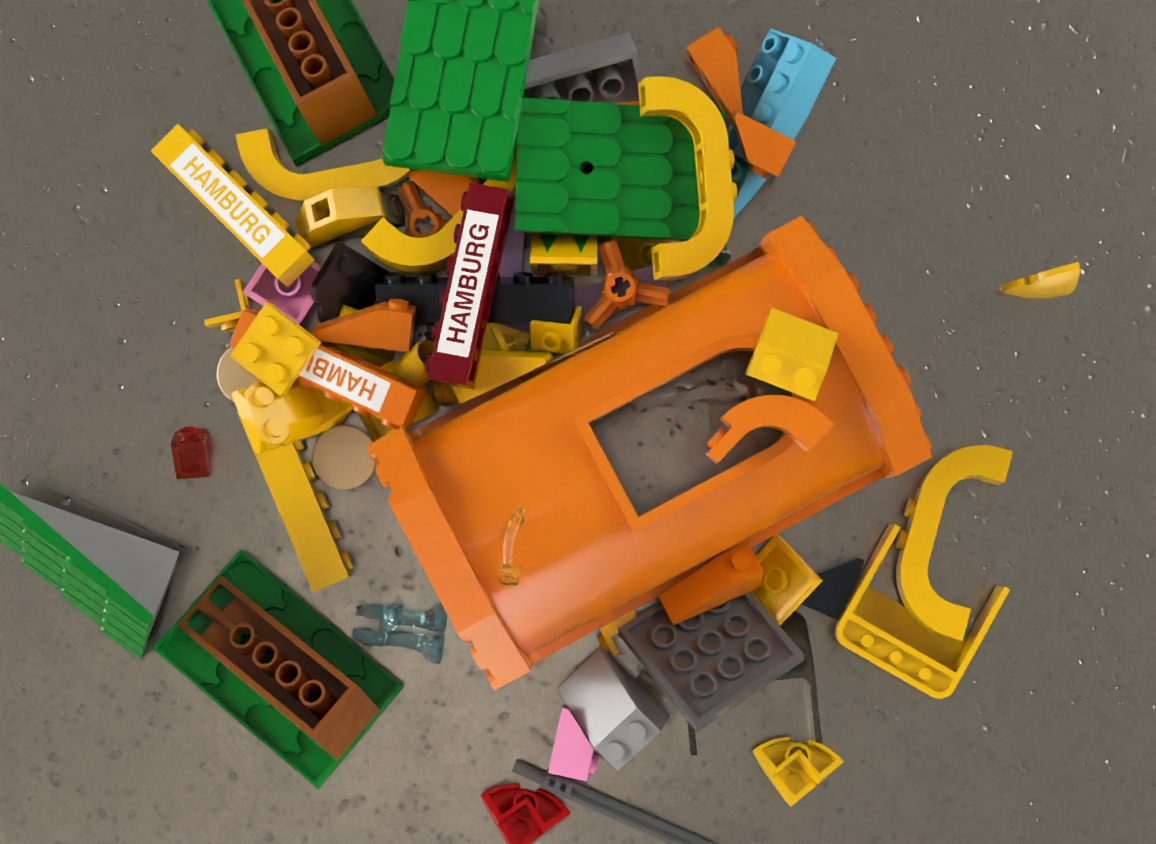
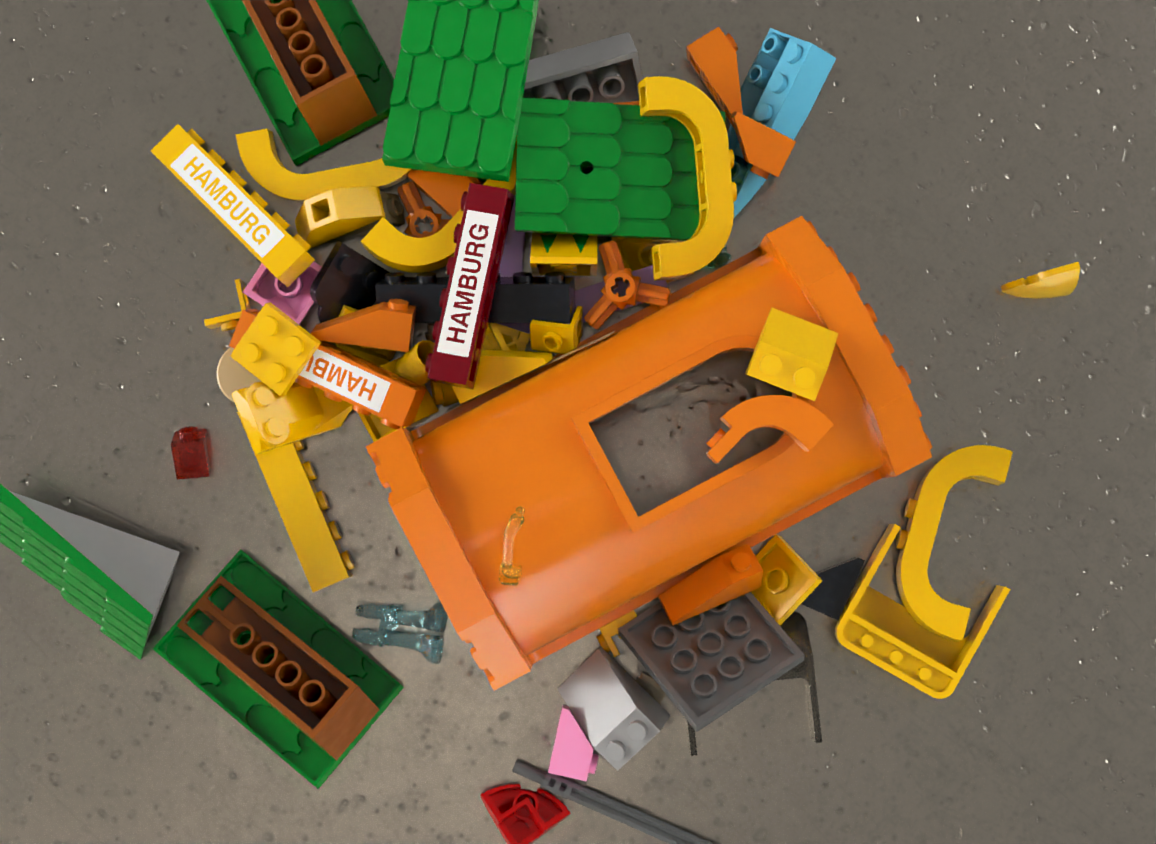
(342, 457): tan tile -> none
(796, 766): yellow brick -> none

